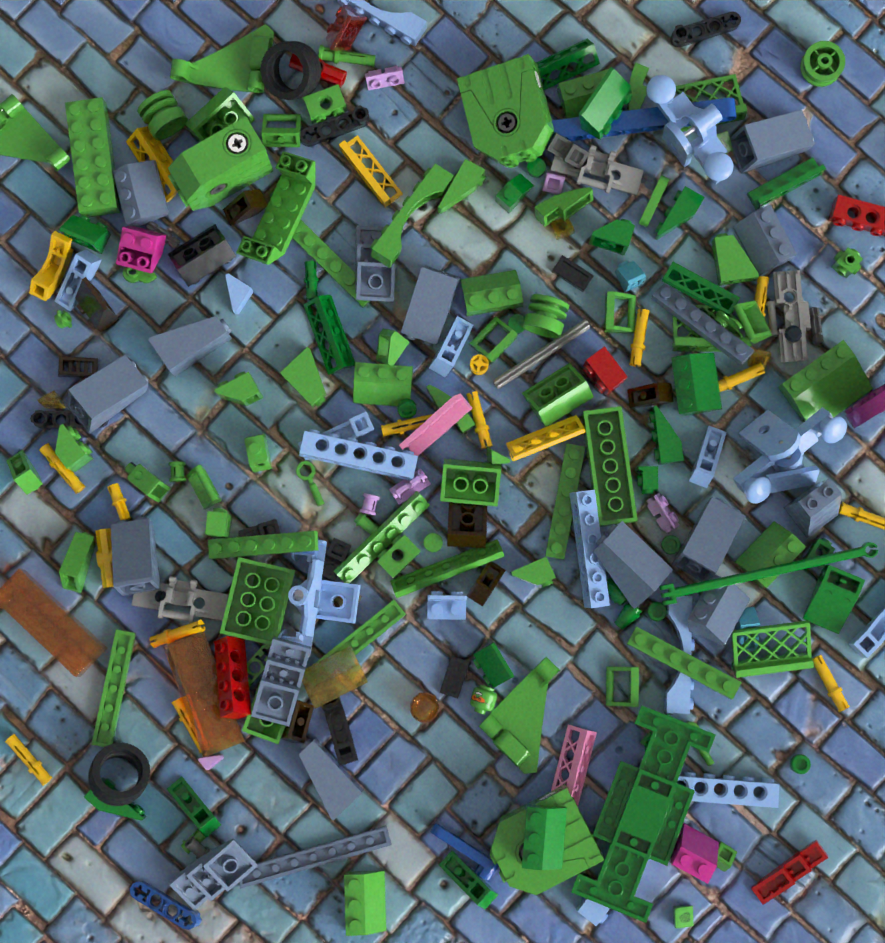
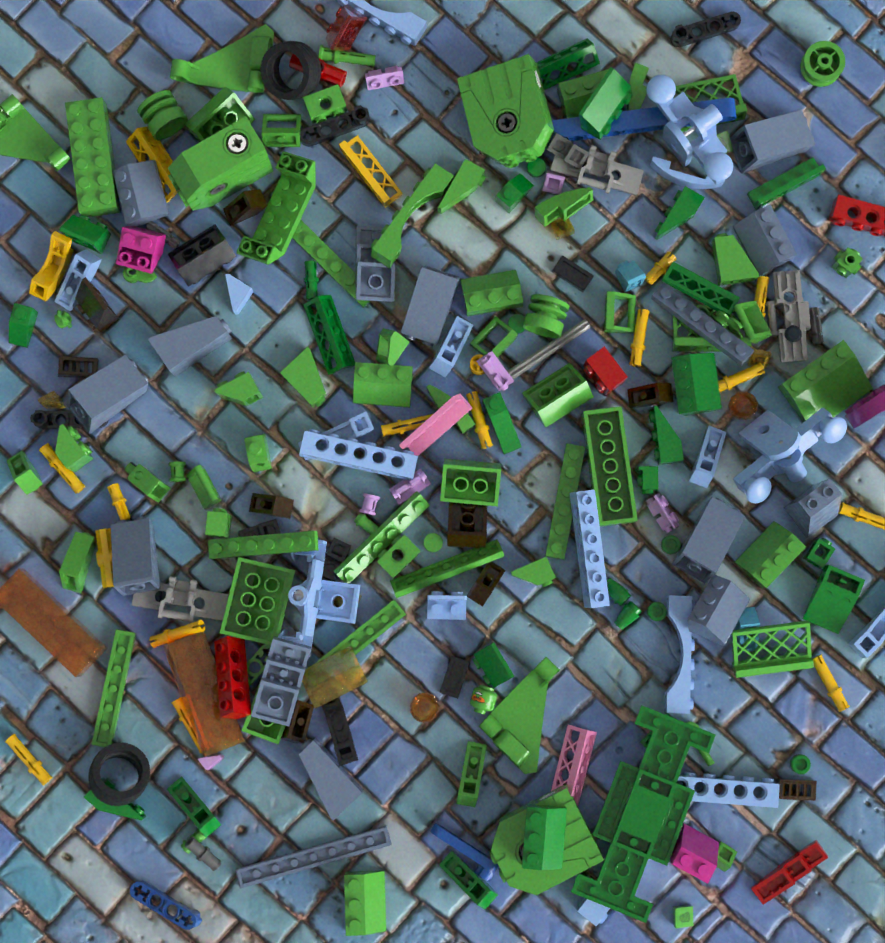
(21, 325): none -> green slope
(213, 874): sand blue slope -> none
(271, 505): none -> dark brown slope
(313, 487): bright green piece -> none
(407, 408): green tile -> none
(471, 774): none -> bright green slope
(495, 371): none -> lavender hinge
(495, 457): bright green slope -> none
(501, 423): none -> green slope
(545, 437): yellow fence -> none
(613, 236): green slope -> none
(631, 563): sand blue slope -> none
(633, 686): bright green tile -> none
(654, 200): bright green beam -> none
(660, 268): none -> yellow axle
(662, 168): none -> light blue slope
(684, 663): bright green arch -> none
(743, 405): none -> clear orange hair
(765, 572): green hinge -> none
(789, 796): none -> dark brown slope
(793, 478): light blue tile -> none

